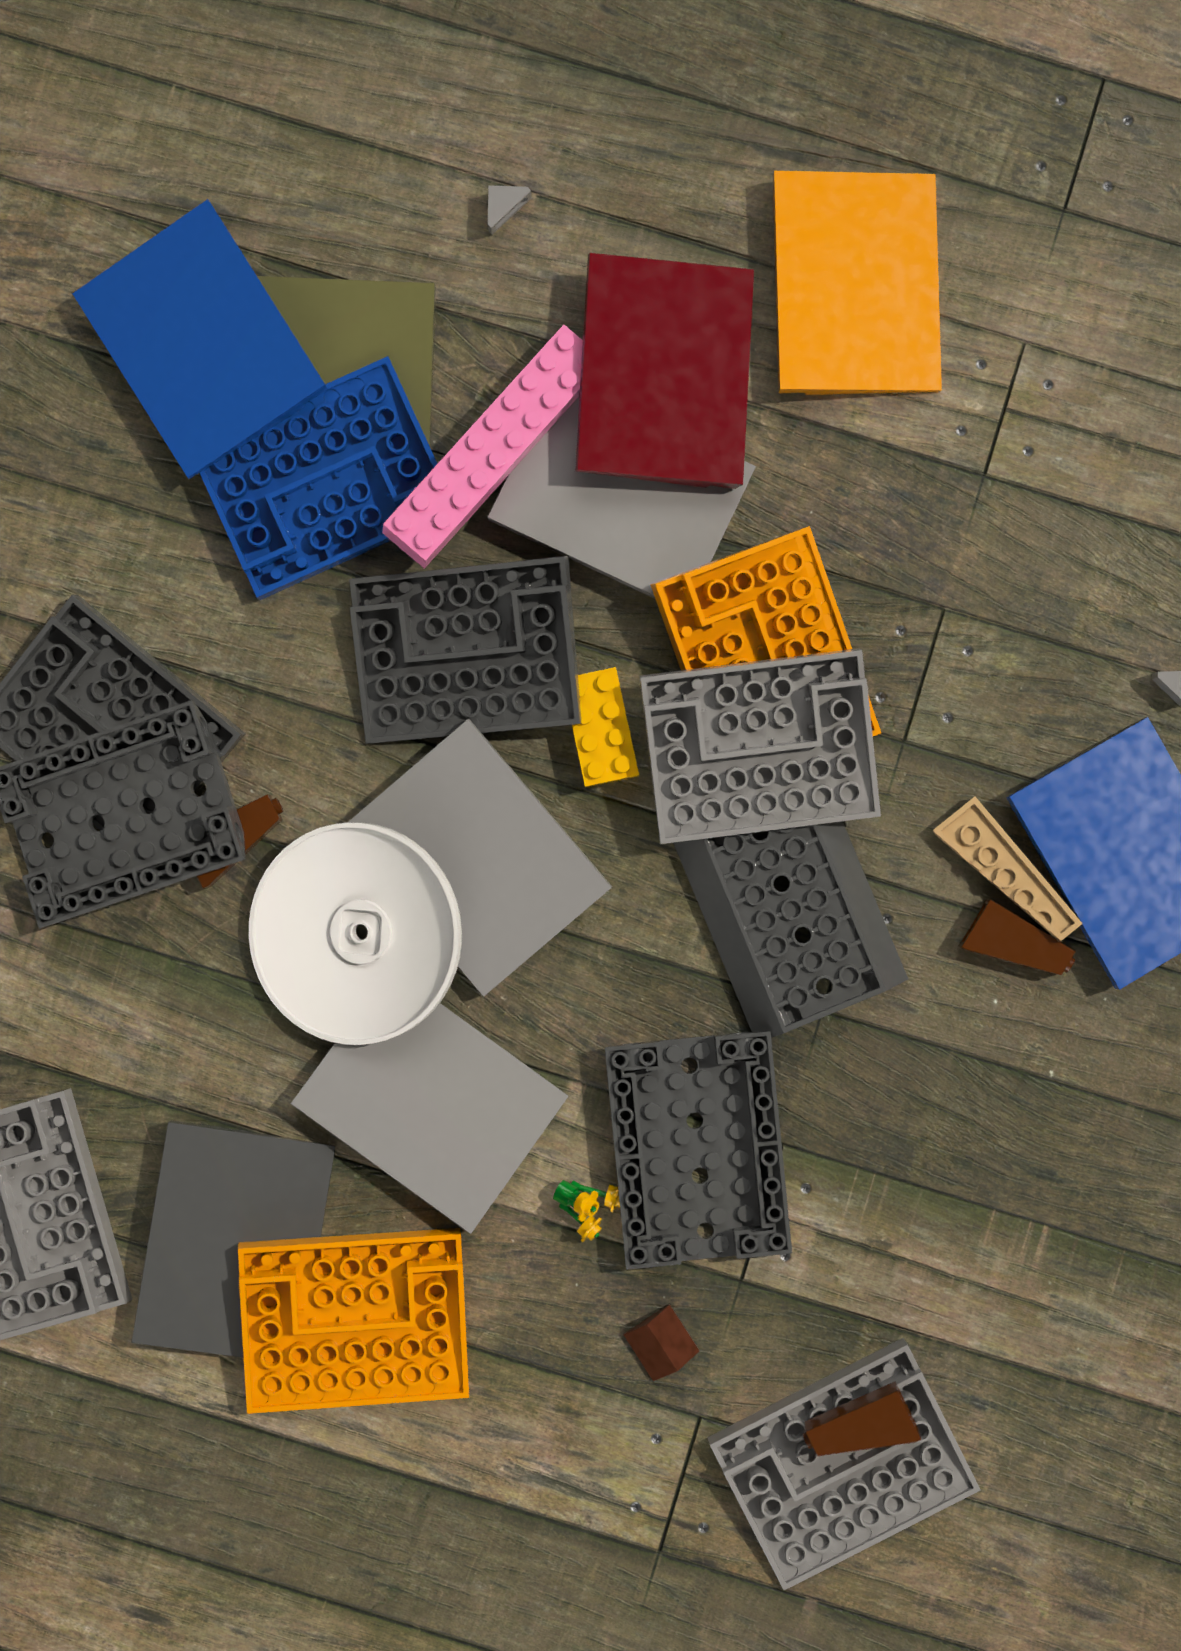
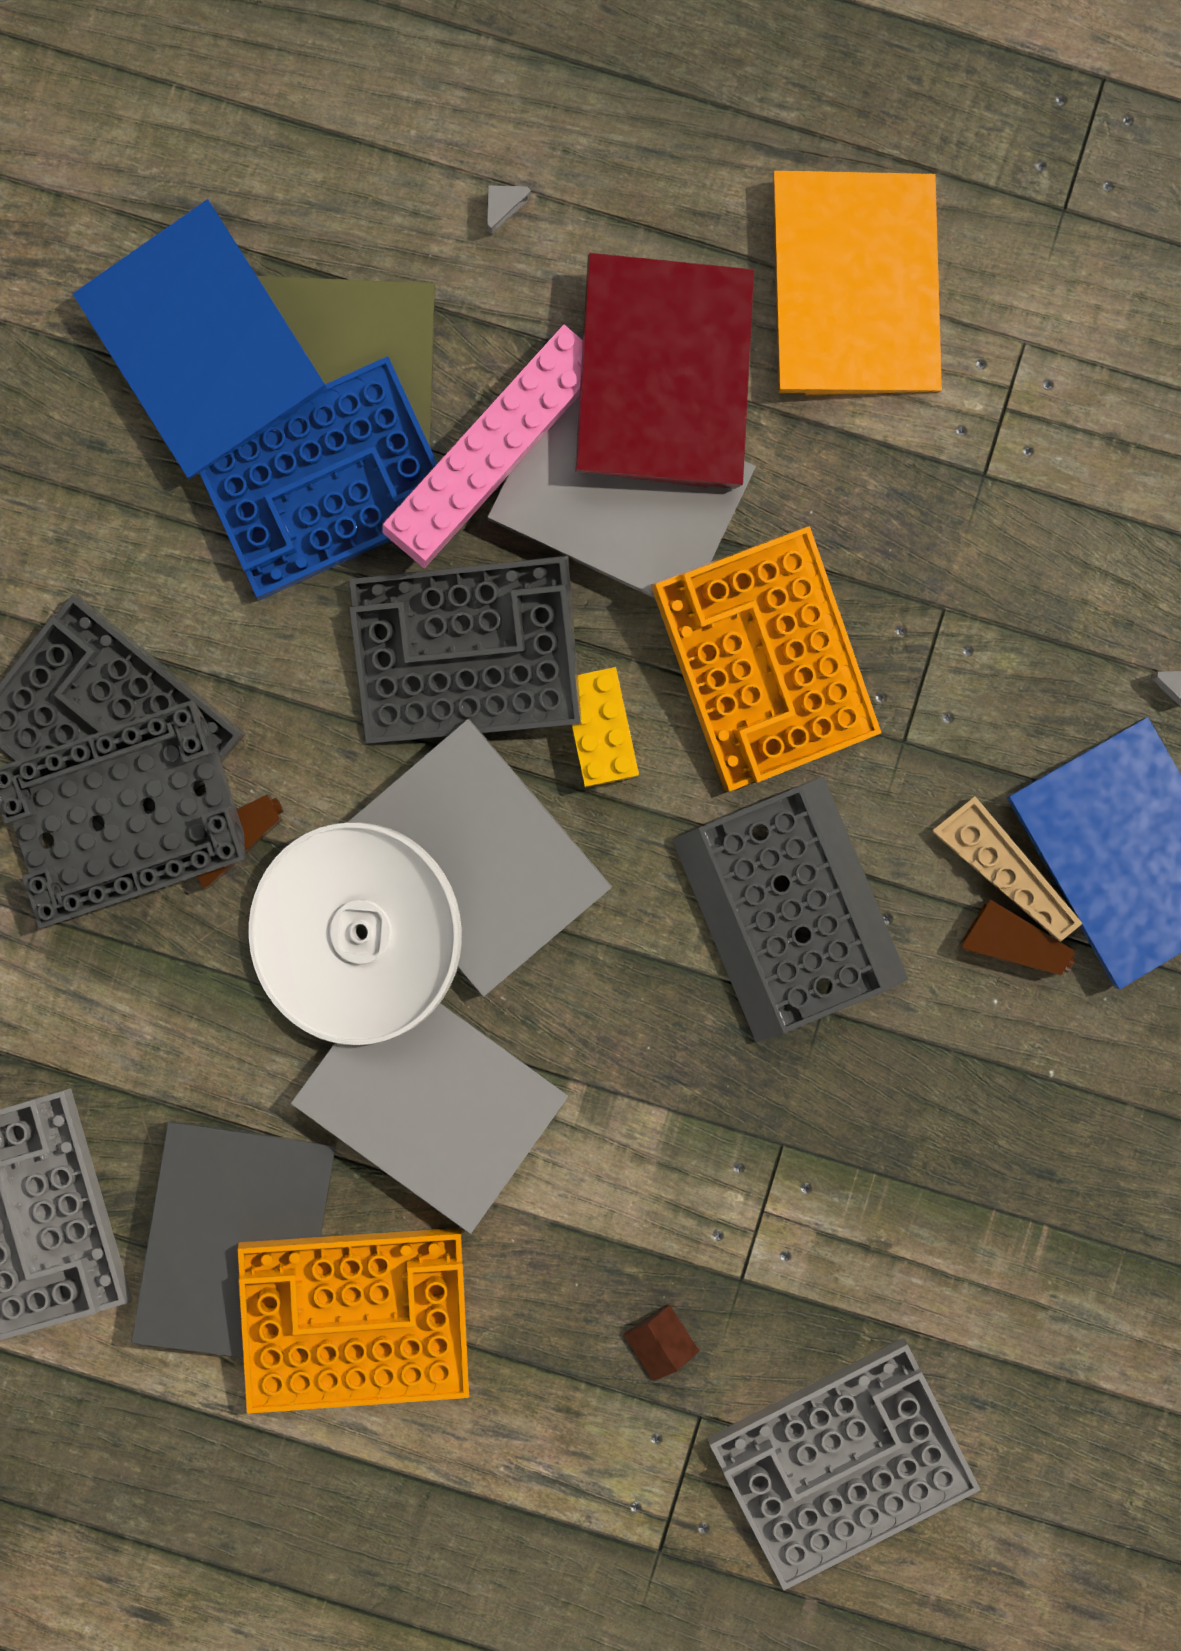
(585, 1205): plant -> none
(734, 1143): dark grey slope -> none
(760, 745): light grey slope -> none
(863, 1423): reddish brown slope -> none

